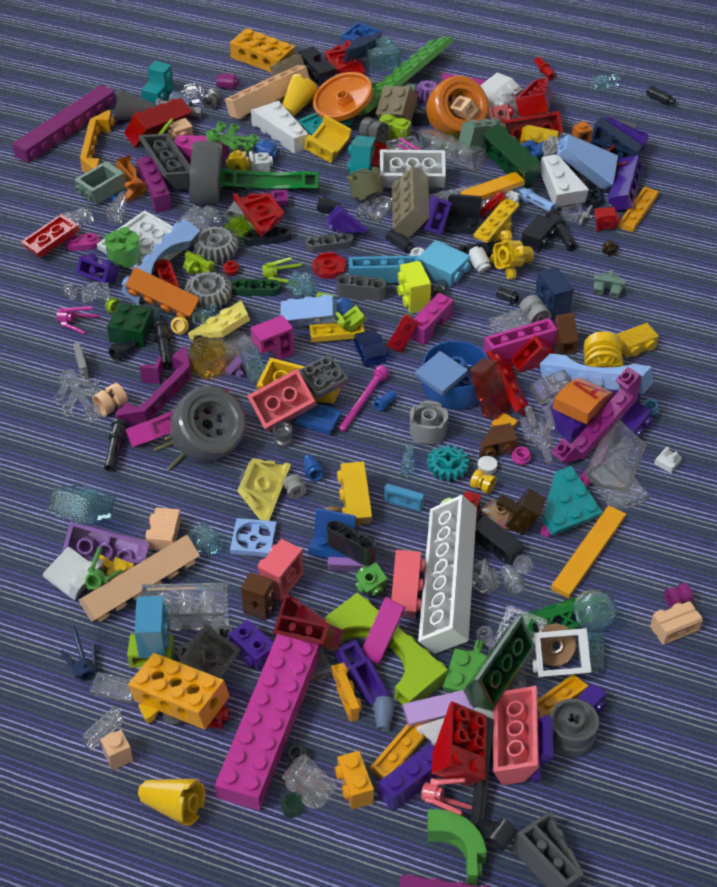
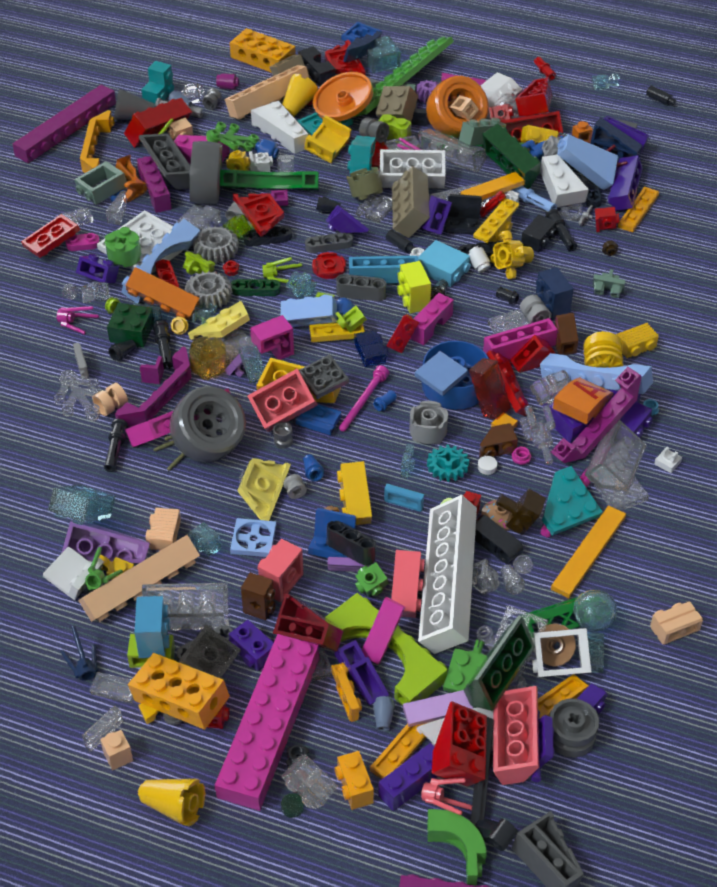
(285, 163): none -> clear brick
(483, 481): yellow wheel -> none
(678, 595): magenta wheel -> none

